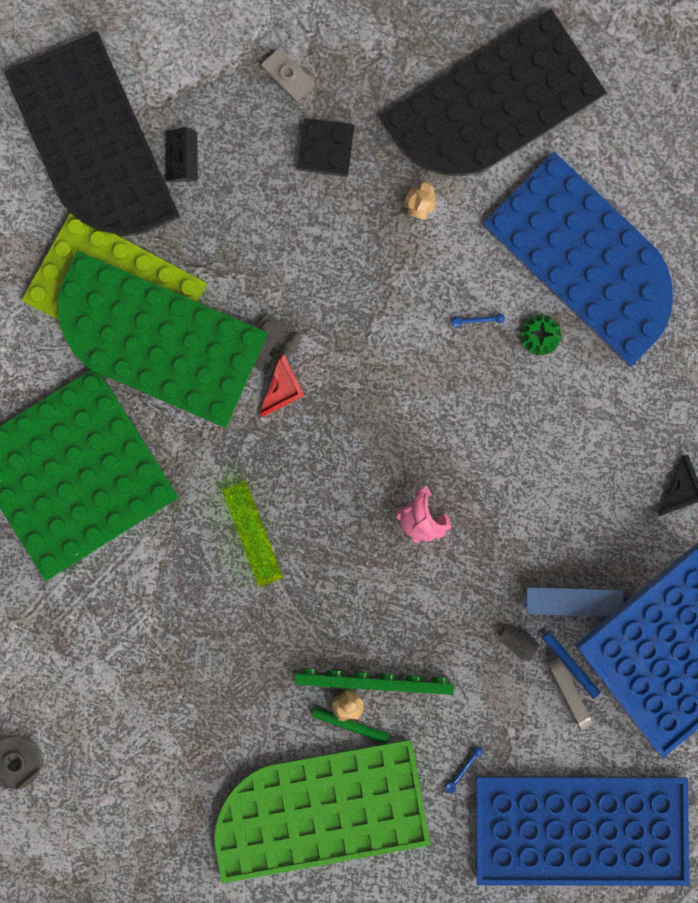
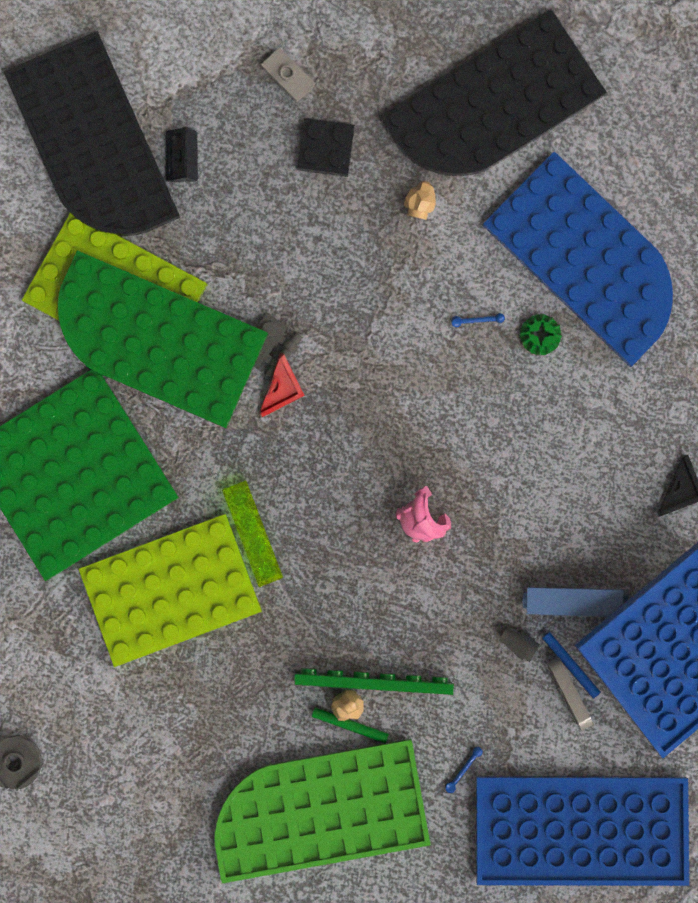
(170, 590): none -> lime plate

